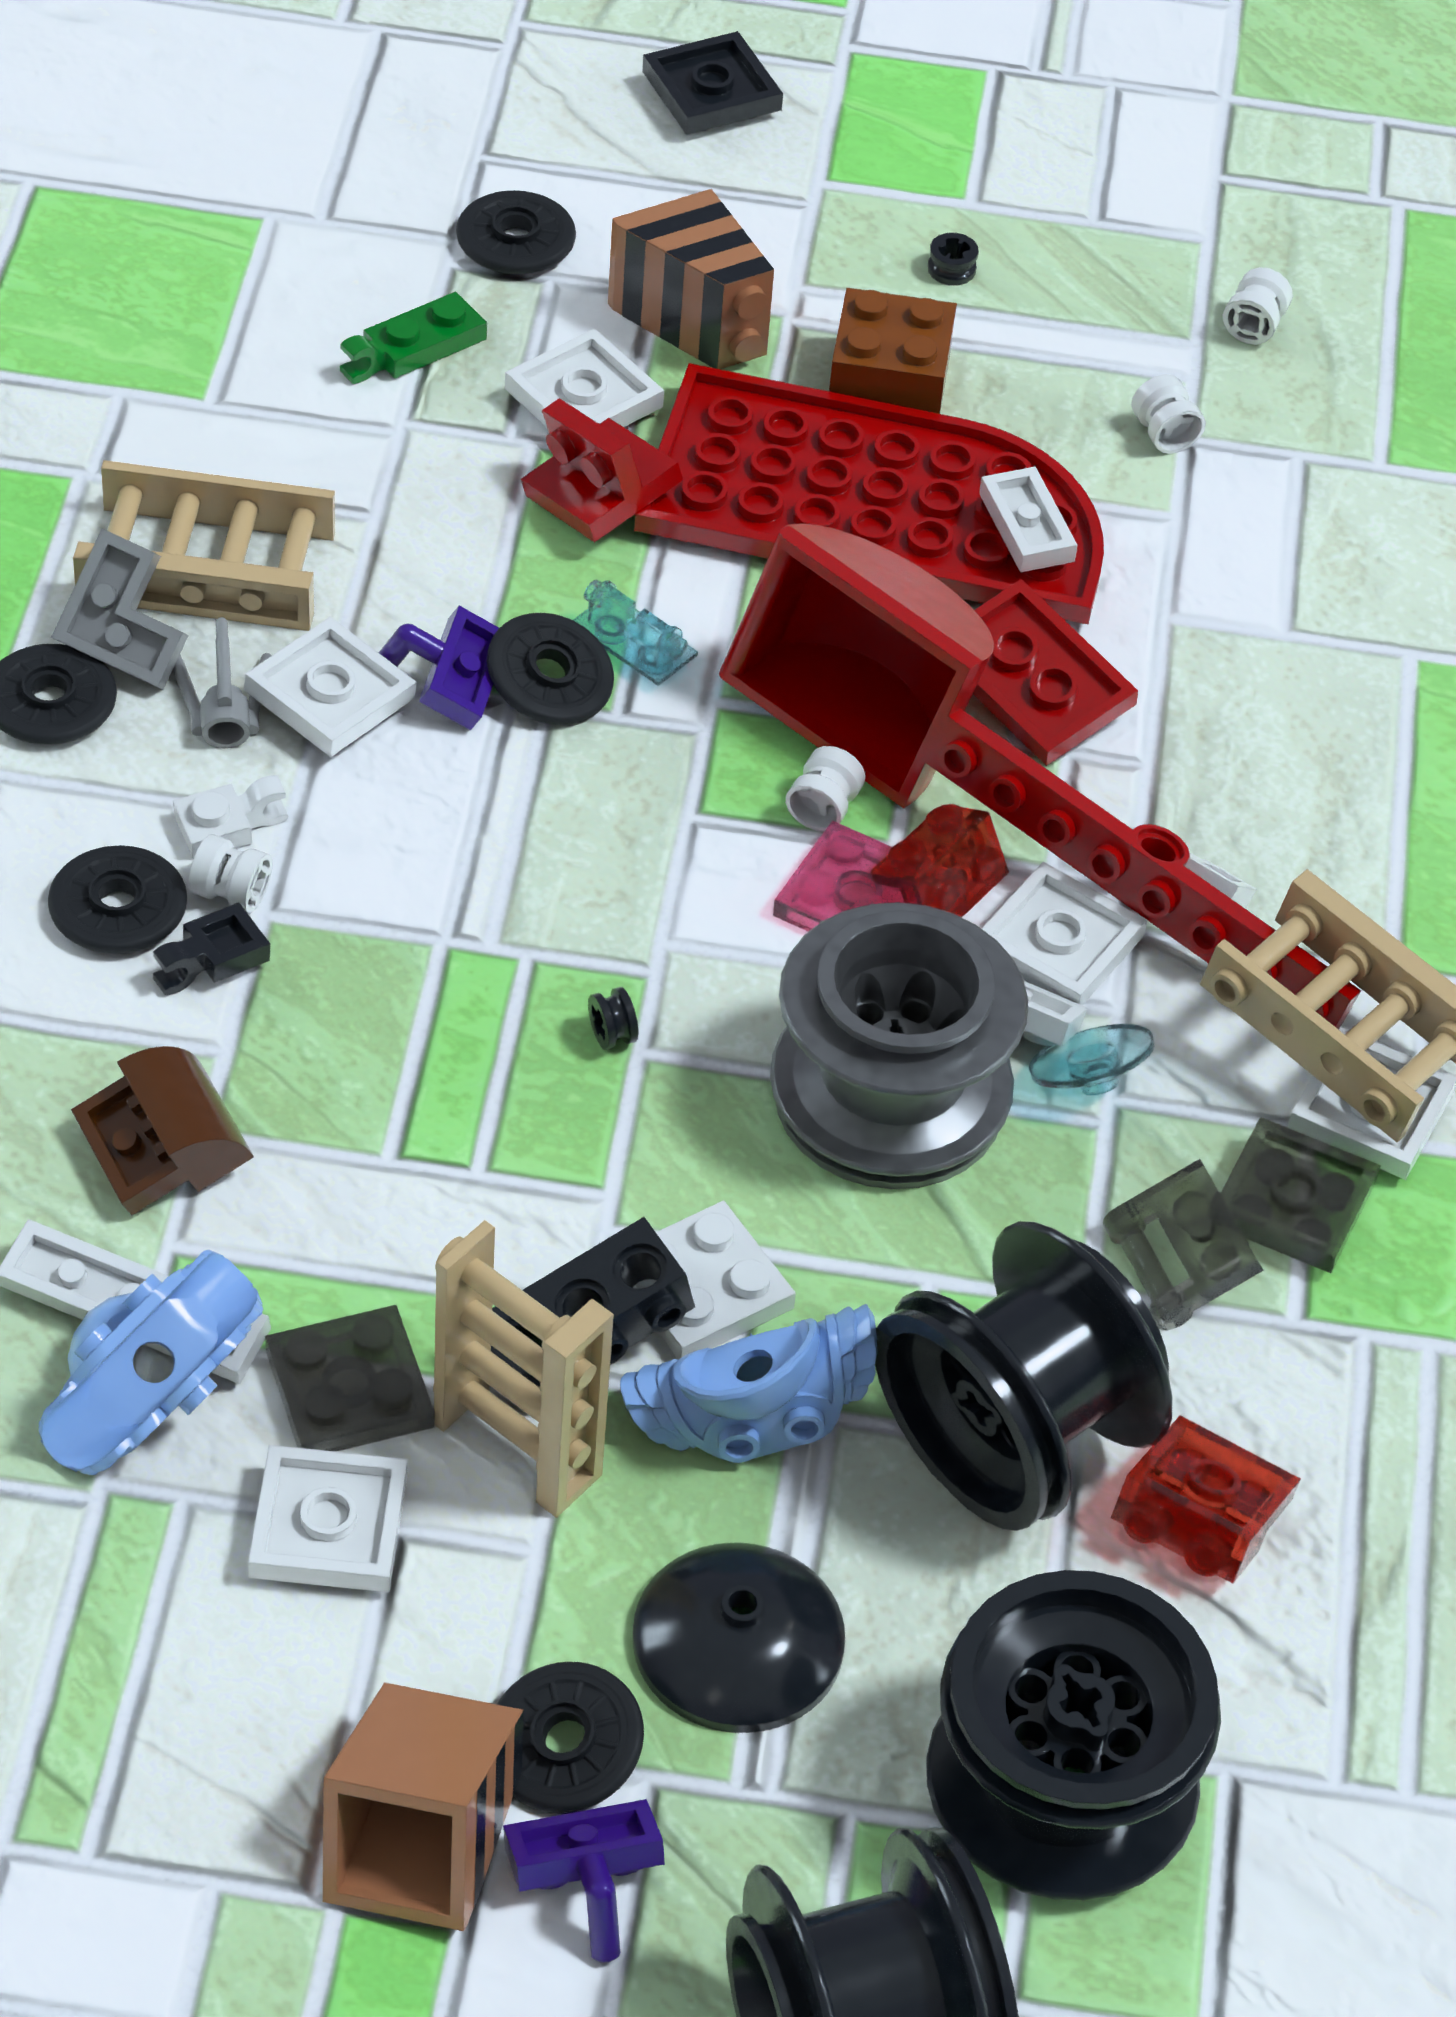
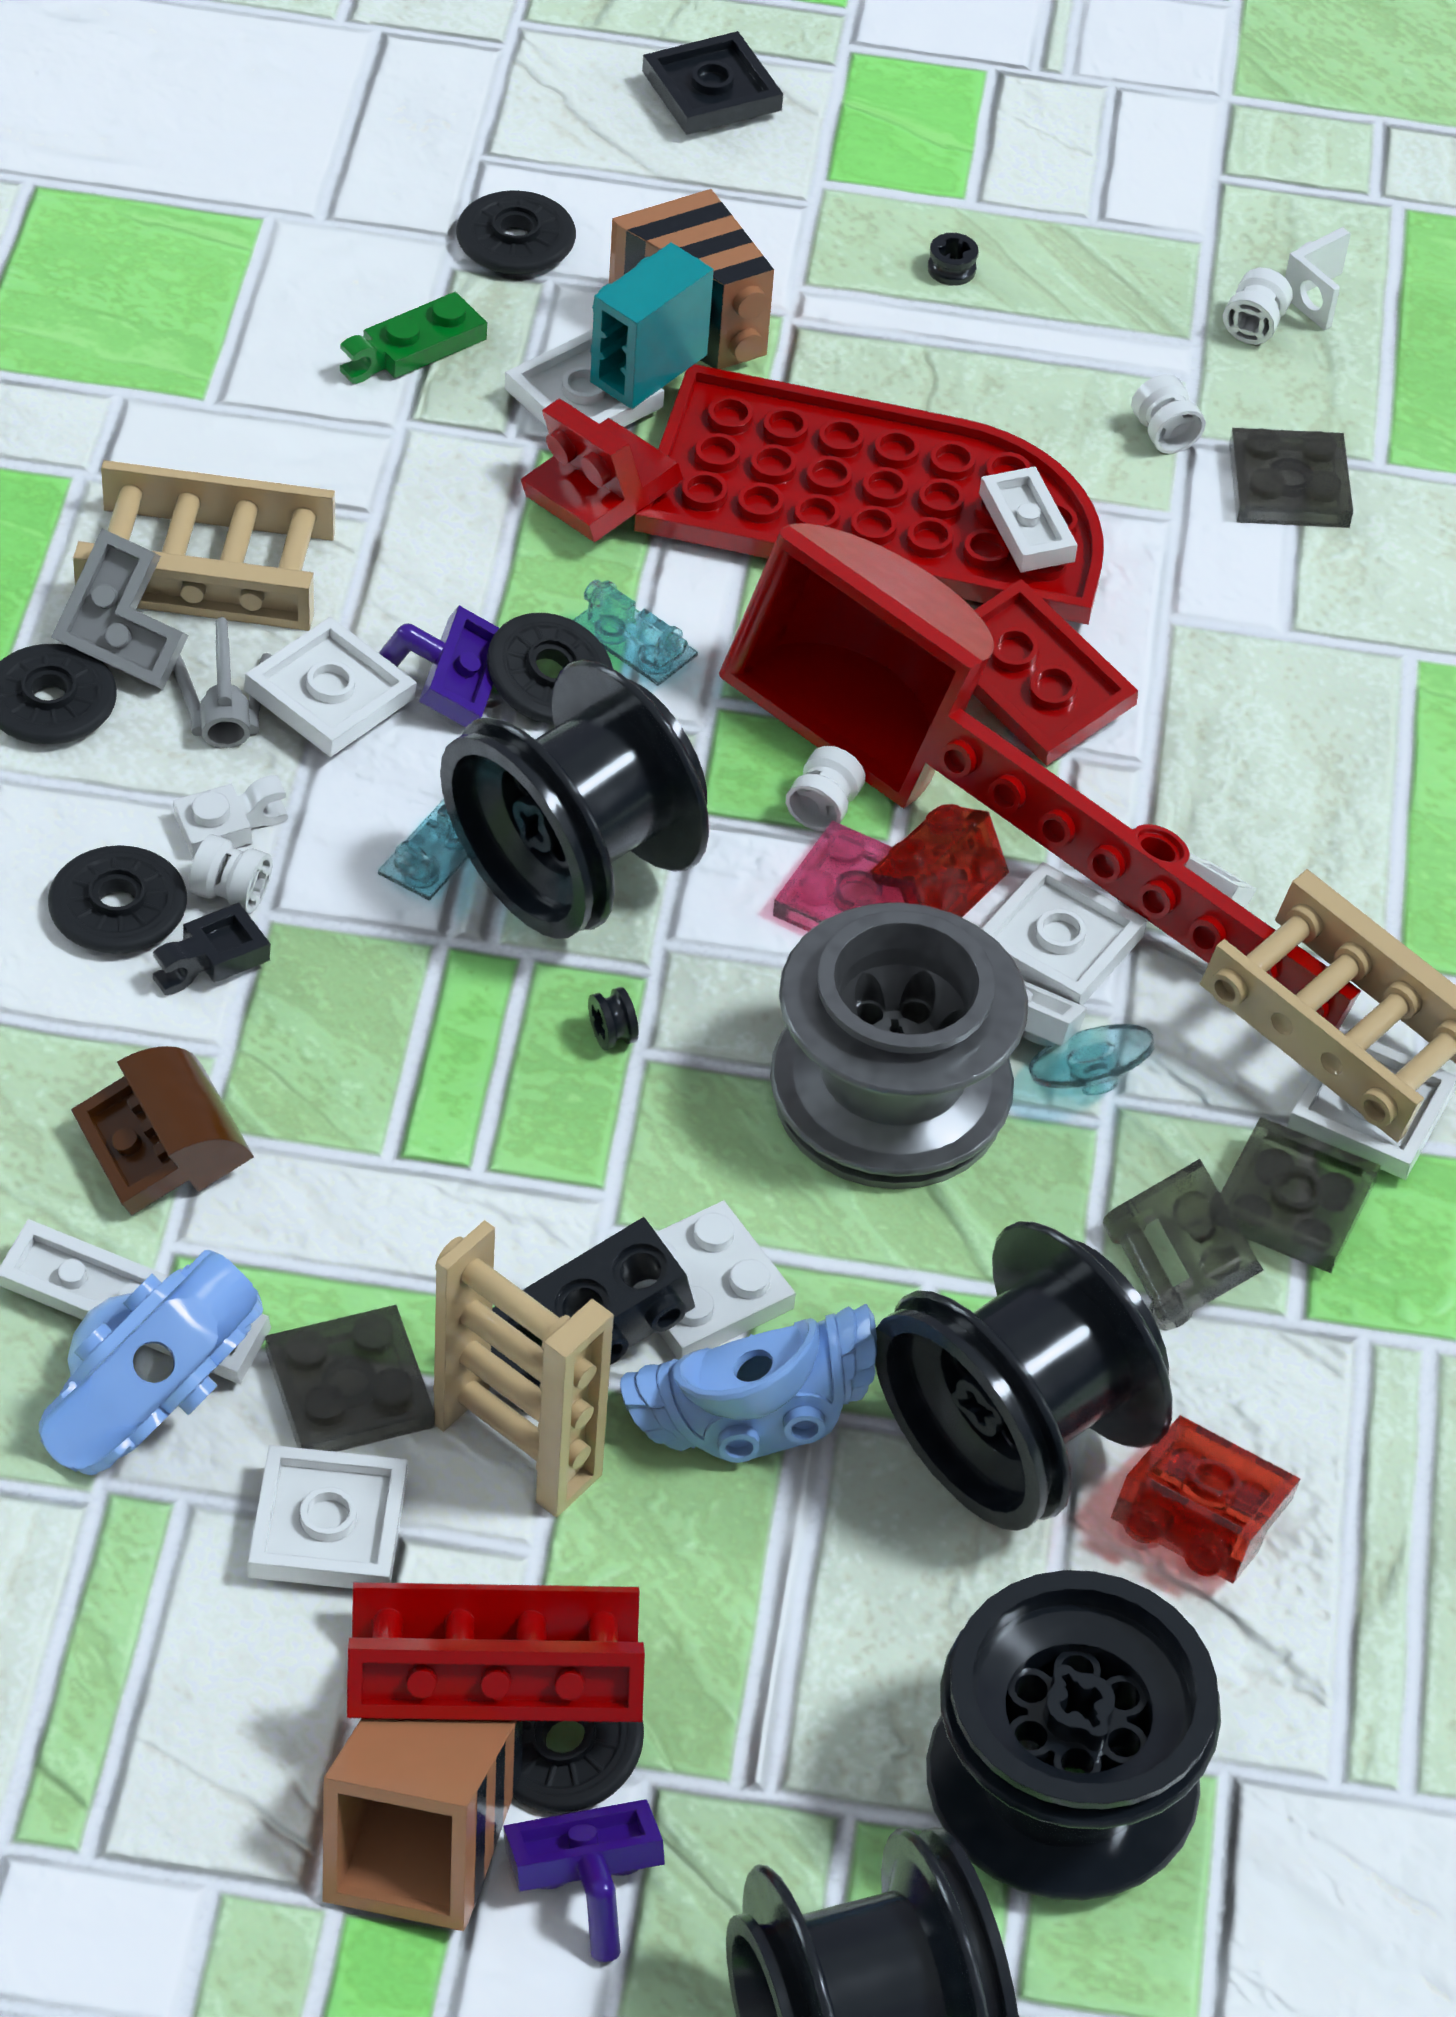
(426, 856): none -> clear light blue hinge
(495, 1652): none -> red fence
(564, 806): none -> black wheel
(651, 325): none -> teal brick
(731, 1666): black dish -> none
(893, 349): dark orange brick -> none
(1290, 477): none -> clear smoke plate
(1316, 266): none -> white bracket

